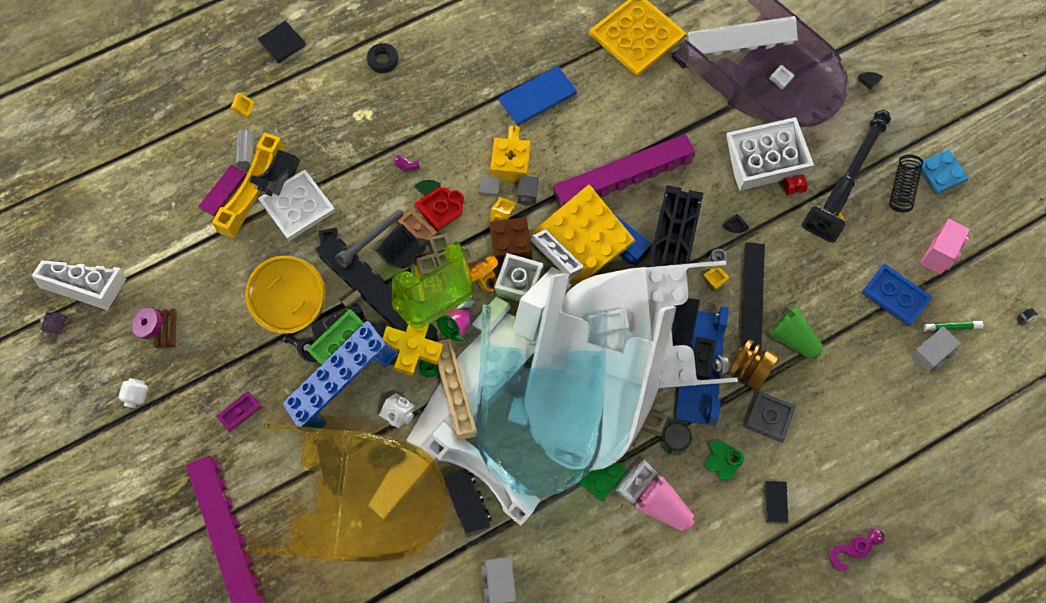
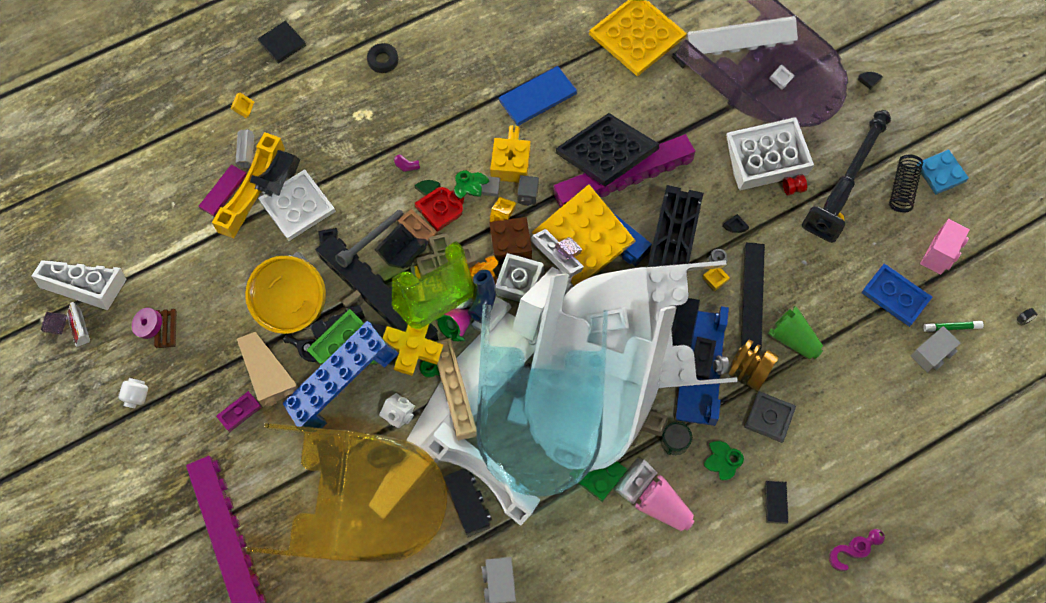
(77, 325): none -> white slope
(265, 371): none -> tan slope
(471, 183): none -> green plate
(485, 294): none -> dark blue cylinder
(568, 248): none -> tile
(607, 149): none -> black plate

